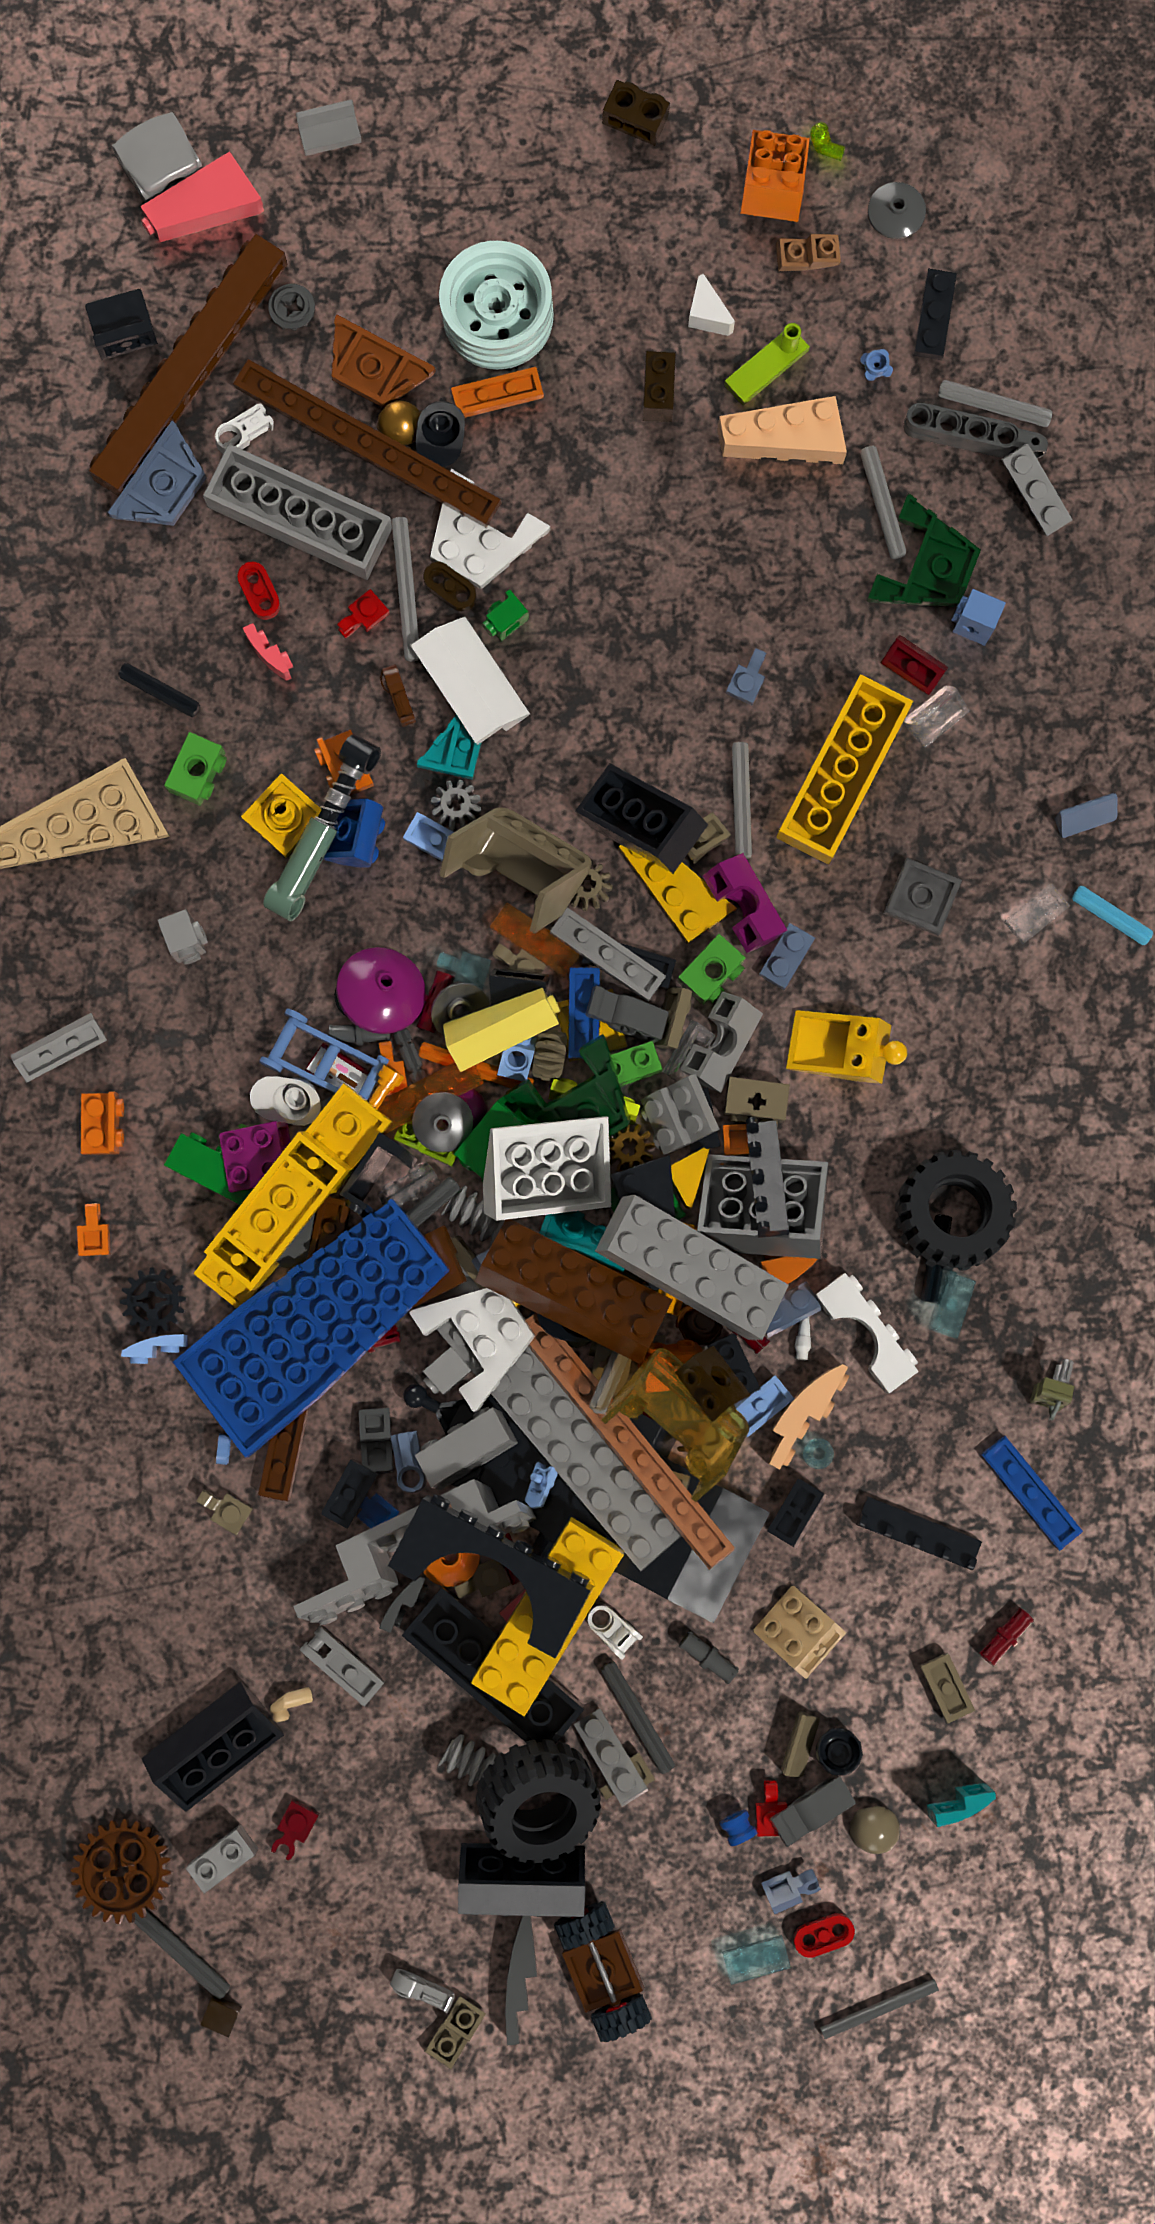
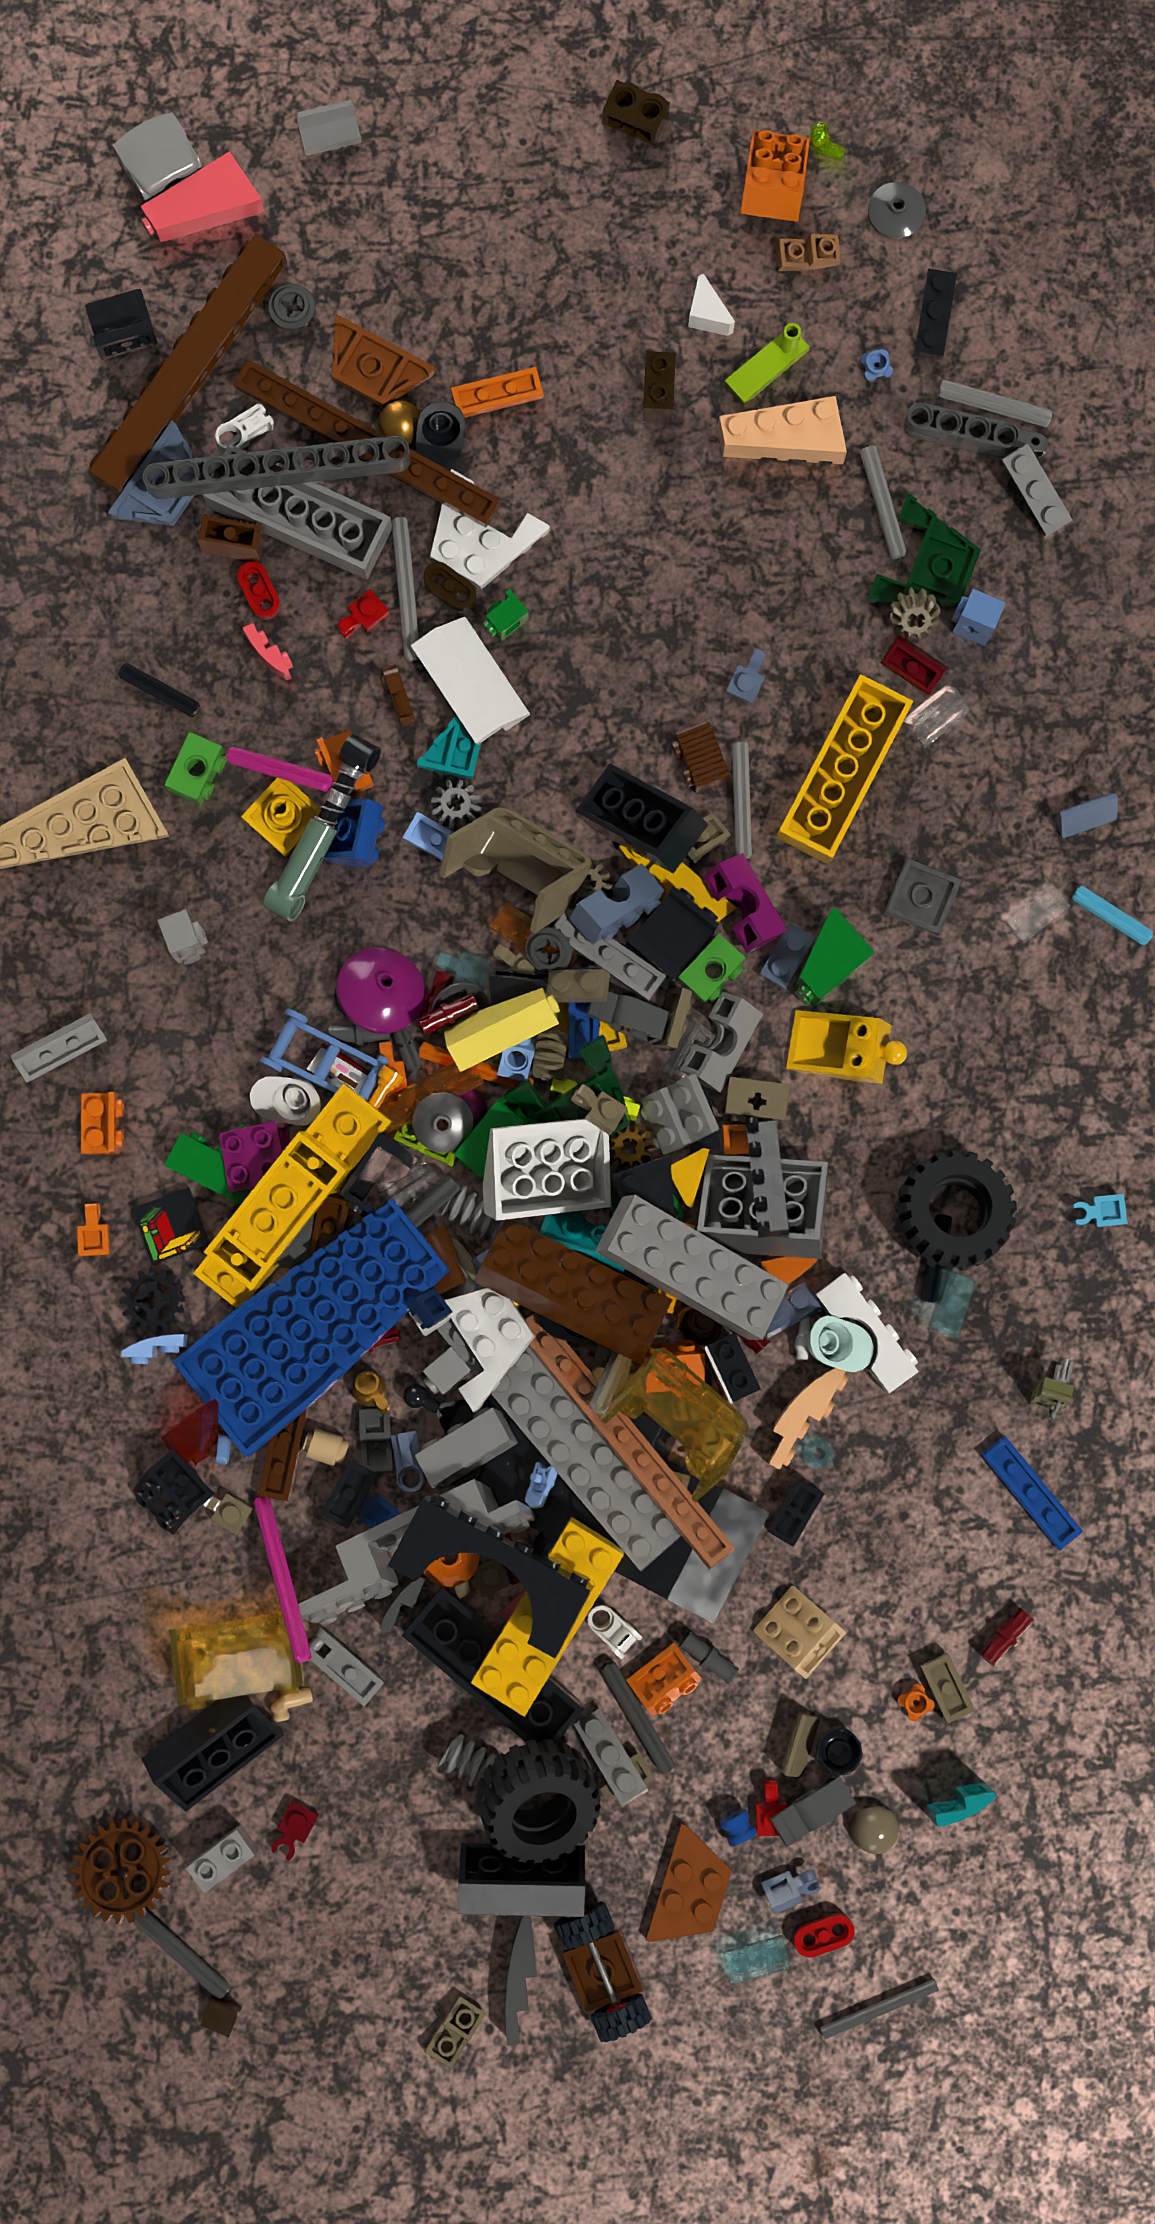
(171, 1226): none -> tile
(171, 1492): none -> black bracket
(195, 1434): none -> clear red slope
(231, 538): none -> reddish brown brick
(233, 1660): none -> clear yellow windscreen
(264, 460): none -> dark grey beam
(279, 769): none -> dark pink axle
(282, 1580): none -> dark pink axle
(326, 1447): none -> tan brick
(370, 1390): none -> pearl gold piece
(412, 1986): light grey piece -> none
(430, 1308): none -> dark blue tile
(447, 1014): none -> dark red pin
(467, 276): light aqua wheel -> none
(541, 958): none -> dark grey gear
(578, 985): none -> dark tan plate
(601, 917): none -> sand blue arch
(602, 1110): none -> dark tan plate
(636, 1063): bright green brick -> none
(664, 1680): none -> orange bracket
(673, 933): none -> black panel
(690, 1890): none -> dark orange wing
(700, 756): none -> reddish brown brick
(712, 1384): dark brown brick -> none
(765, 1403): light blue plate -> none
(832, 960): none -> green slope
(840, 1344): none -> light aqua piece
(914, 613): none -> dark tan gear
(919, 1533): black hinge -> none
(925, 1704): none -> orange plate
(1105, 1211): none -> medium azure plate

